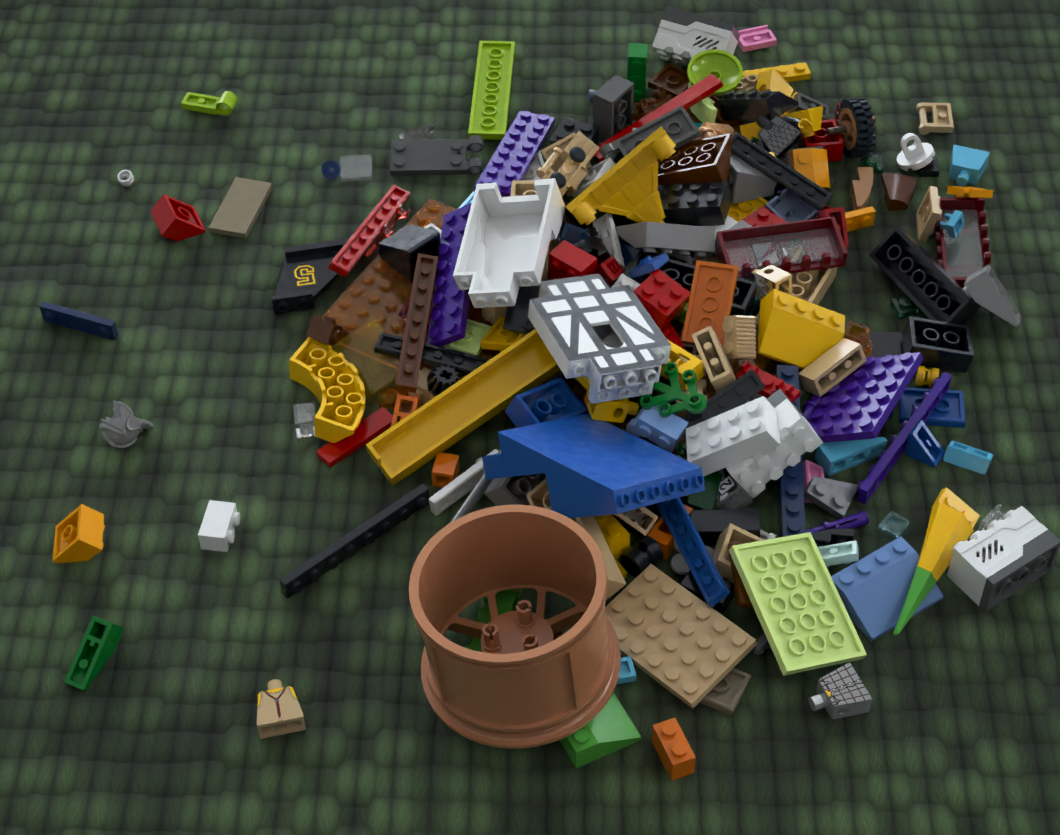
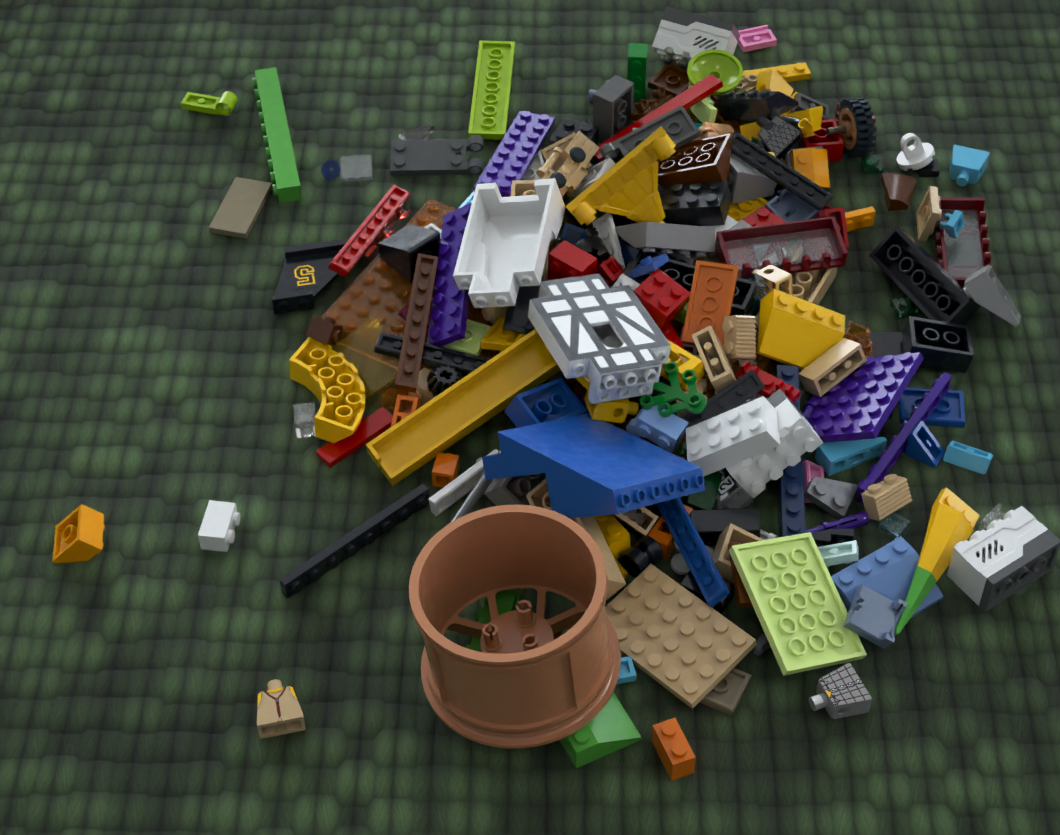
(78, 320): dark blue plate -> none
(94, 651): green slope -> none
(124, 427): light grey helmet -> none
(127, 174): white hinge -> none
(176, 219): red slope -> none
(277, 136): none -> bright green brick
(861, 188): medium nougat slope -> none
(874, 616): none -> sand blue piece
(886, 497): none -> tan brick
(932, 374): yellow wheel -> none
(941, 118): tan plate -> none
(969, 192): light orange plate -> none

